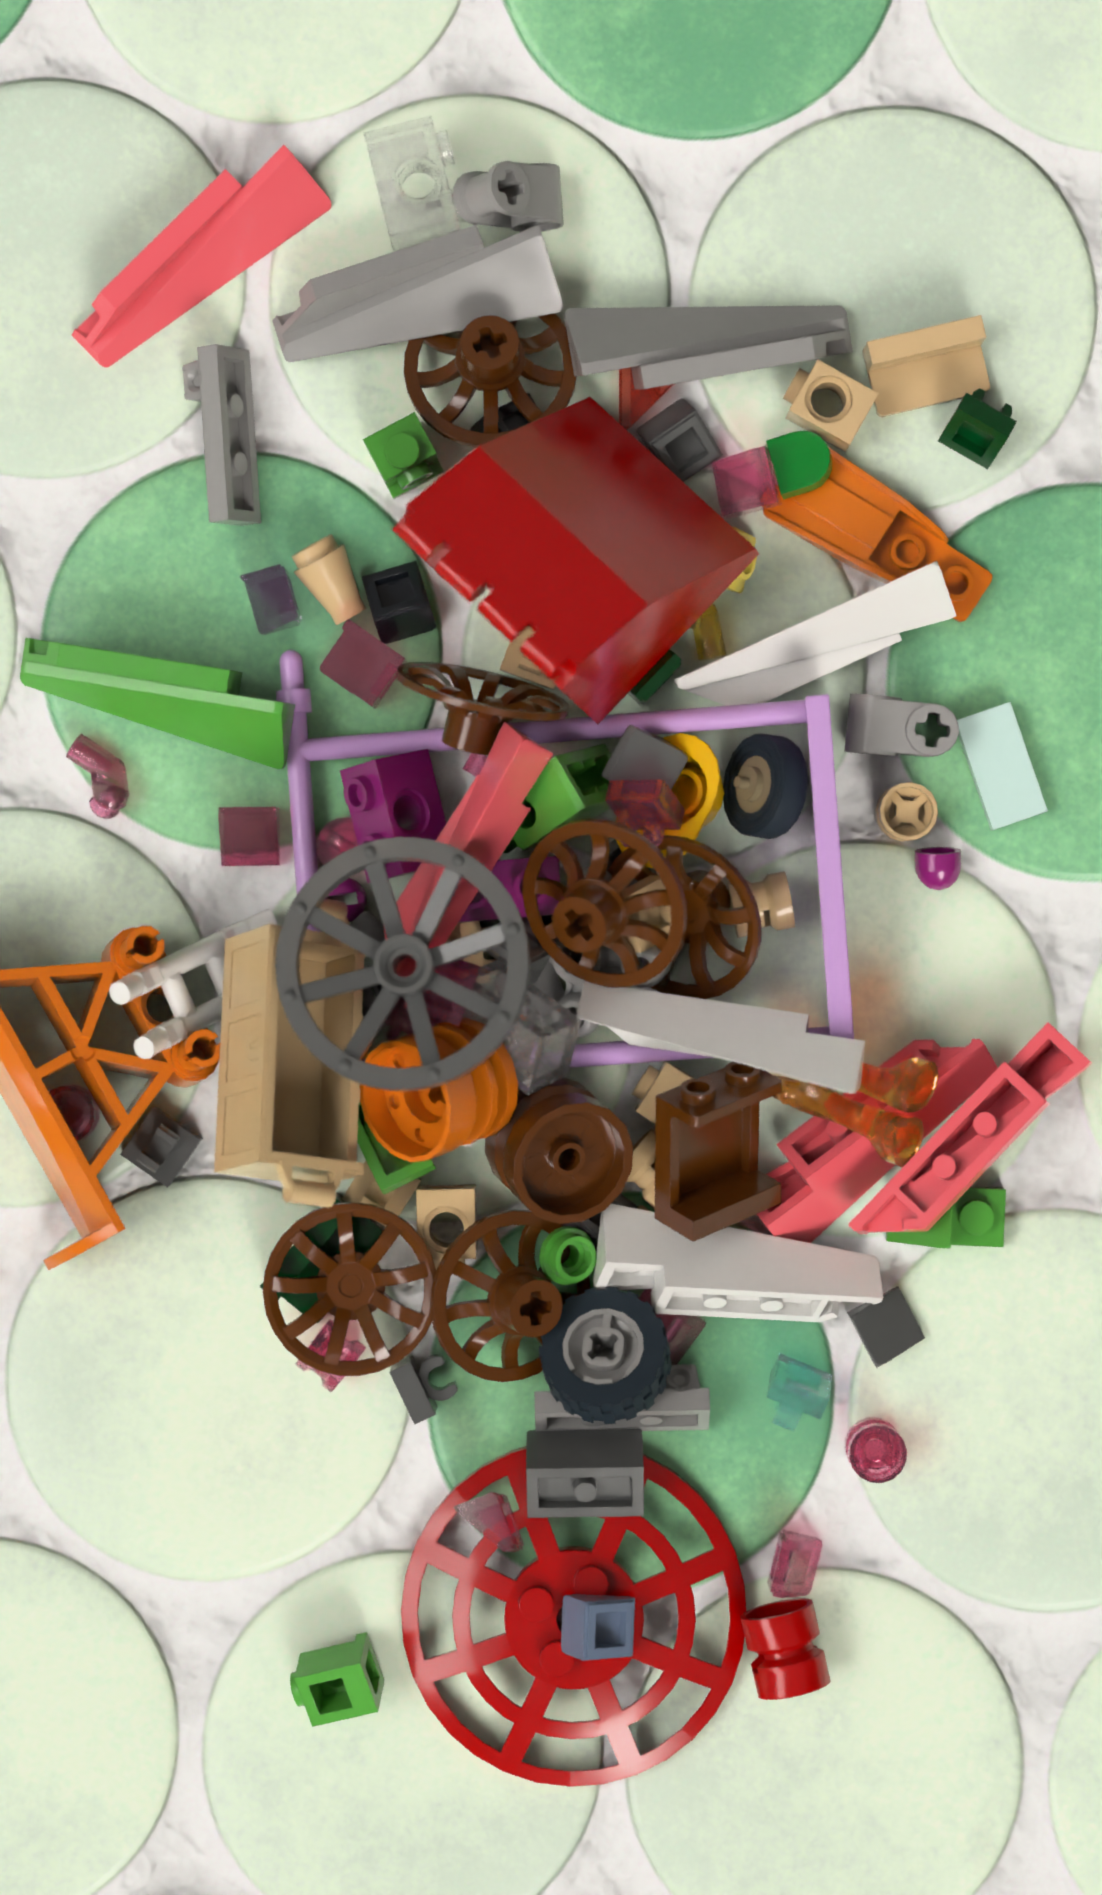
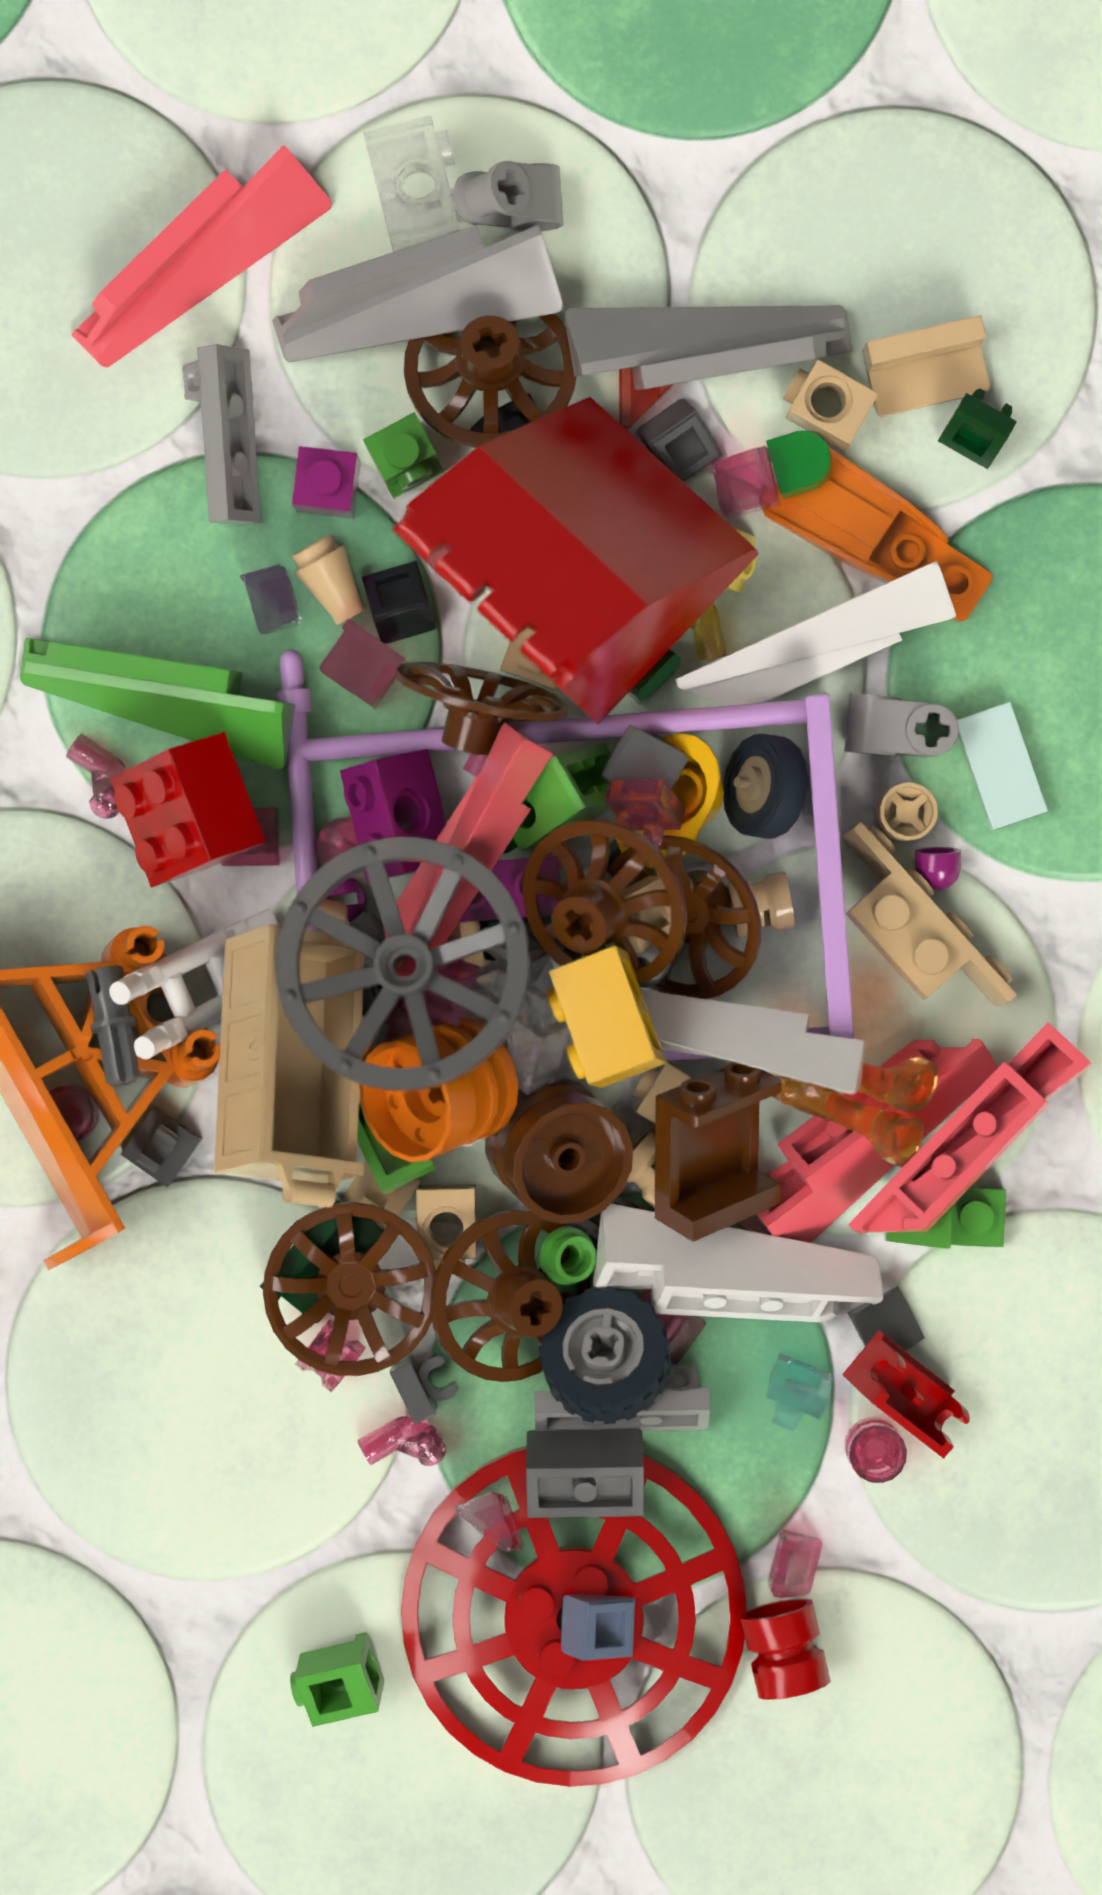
(113, 1027): none -> dark grey axle
(187, 809): none -> red brick
(326, 482): none -> magenta brick
(401, 1435): none -> clear pink arm
(605, 1018): none -> yellow brick
(906, 1391): none -> red hinge
(913, 930): none -> tan bracket

